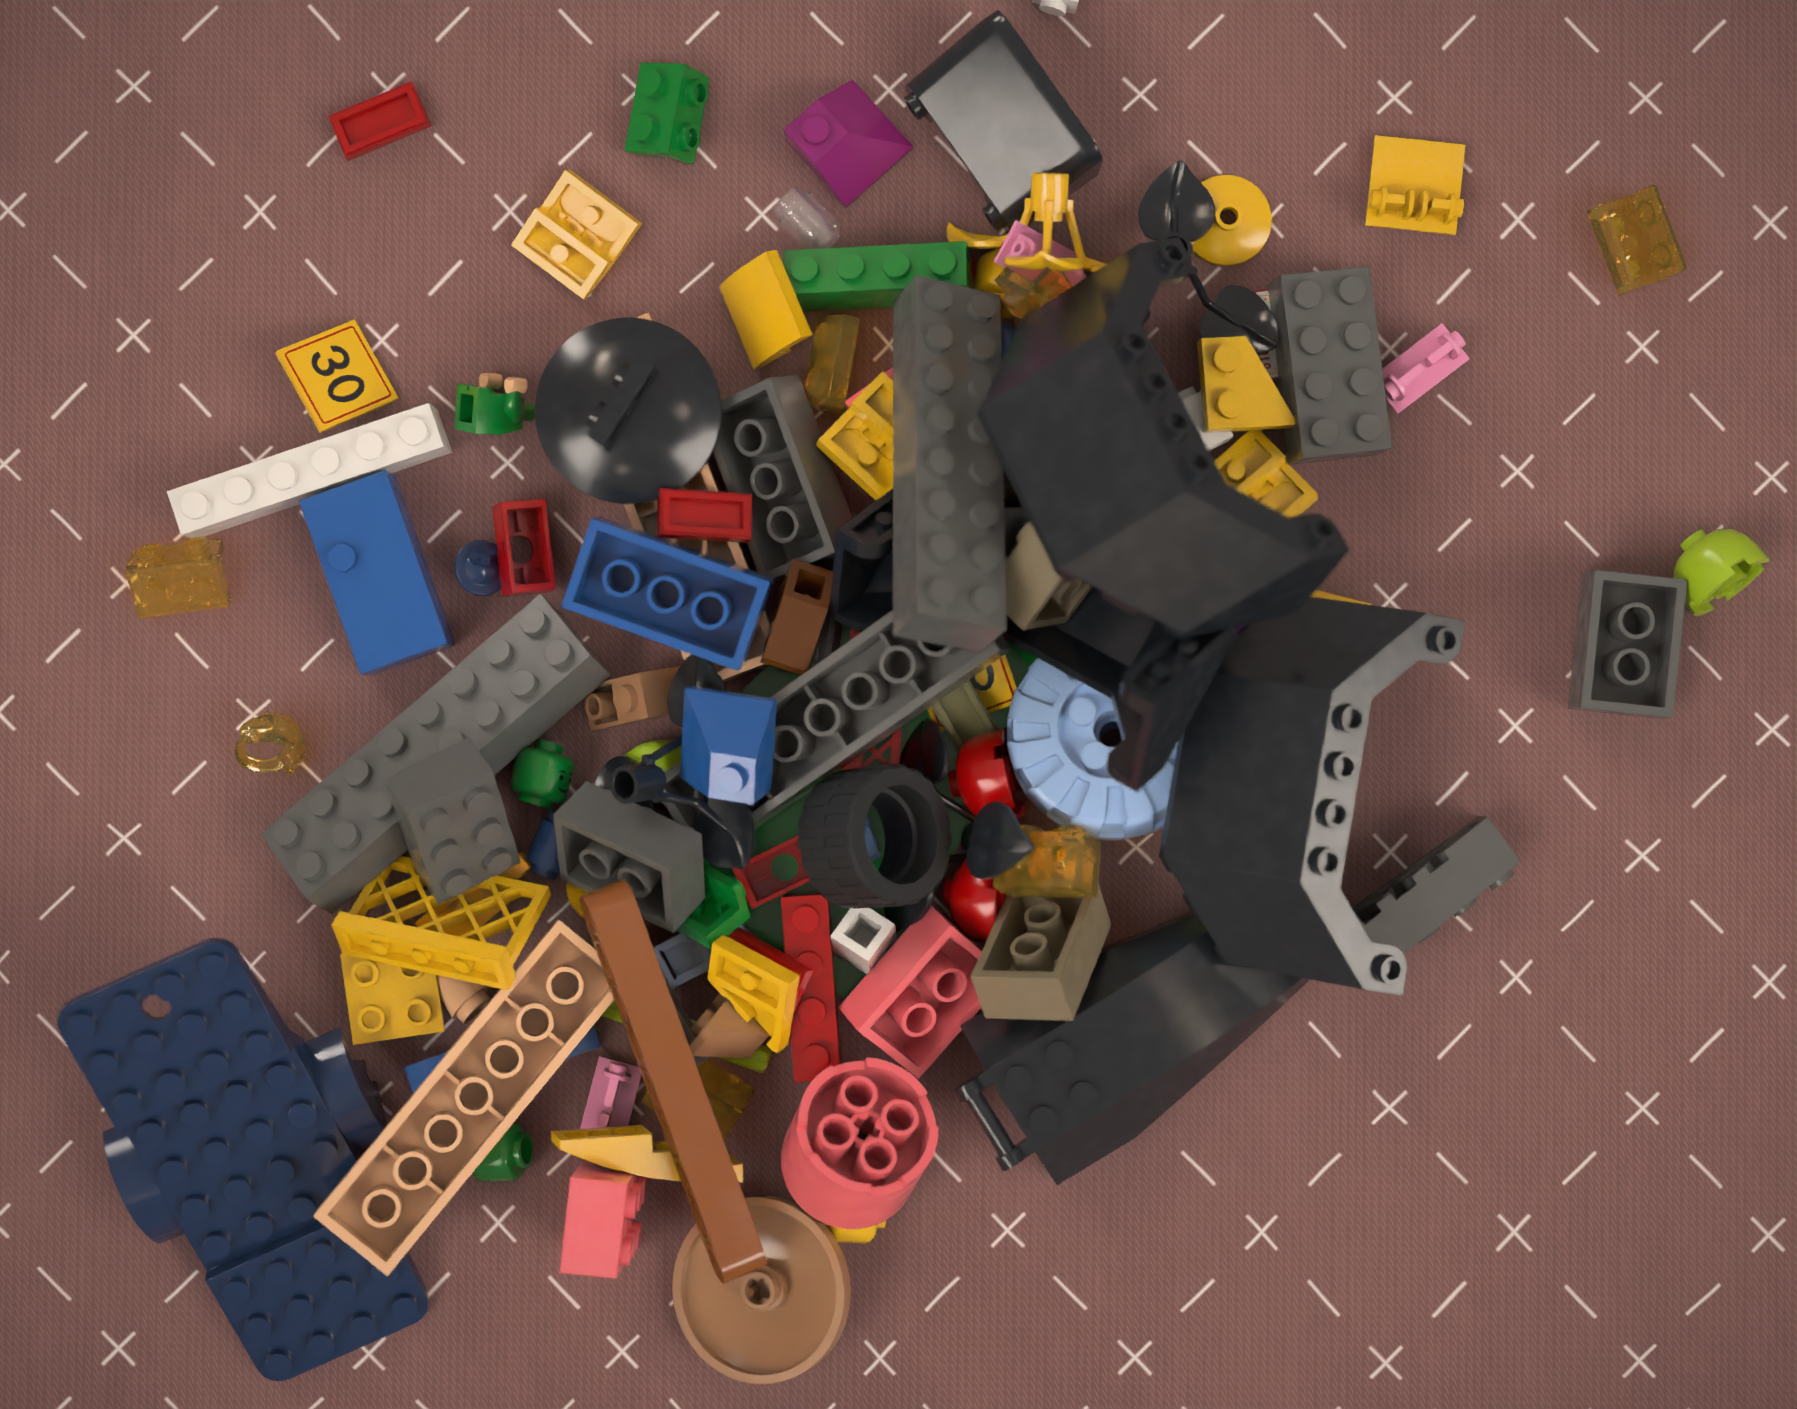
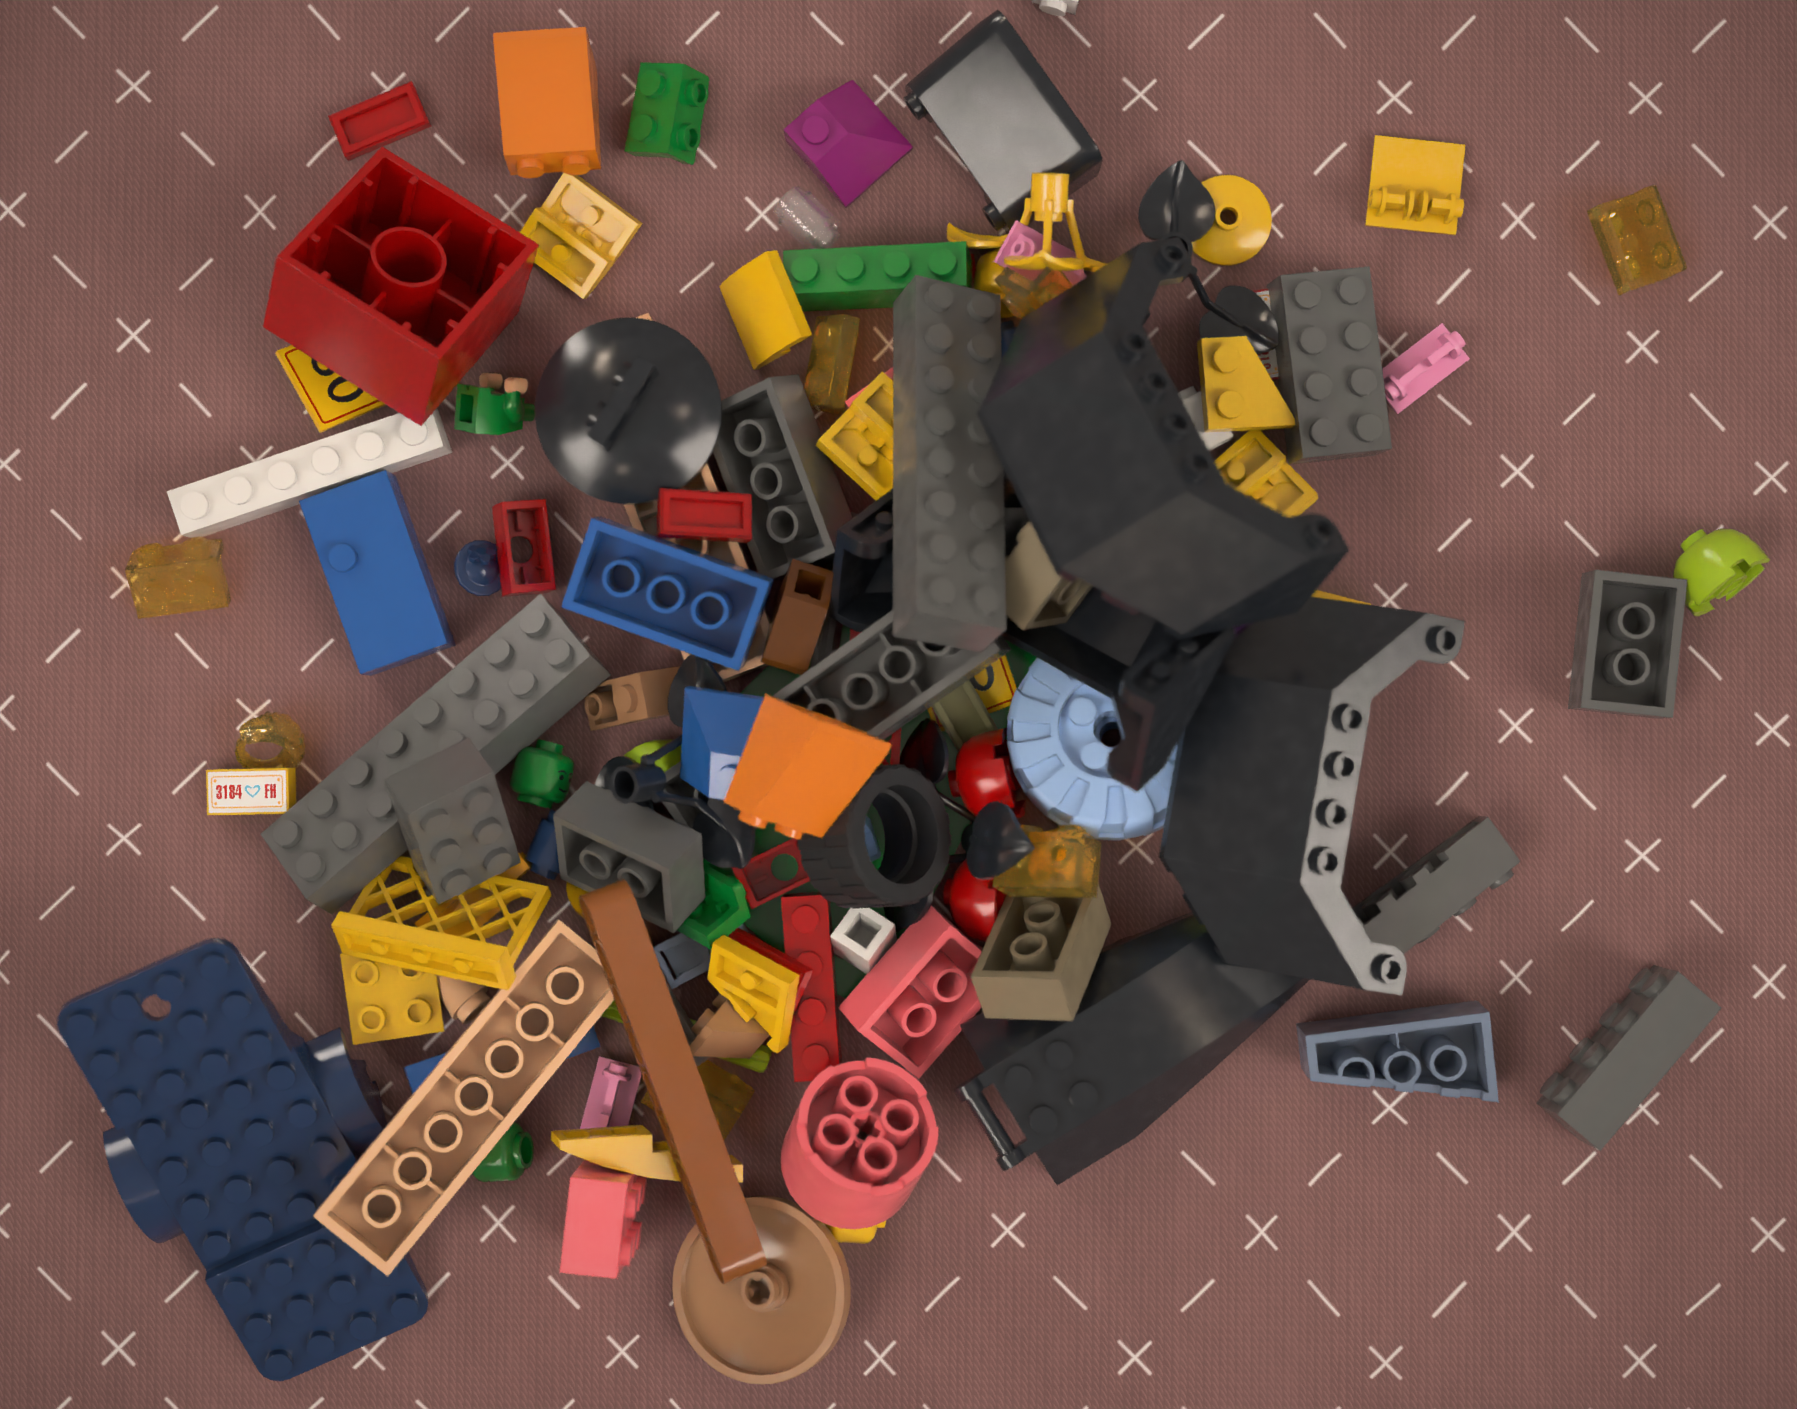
(250, 791): none -> white tile
(399, 285): none -> red brick
(548, 101): none -> orange slope
(801, 769): none -> orange slope
(1409, 1050): none -> sand blue wedge
(1627, 1055): none -> dark grey brick

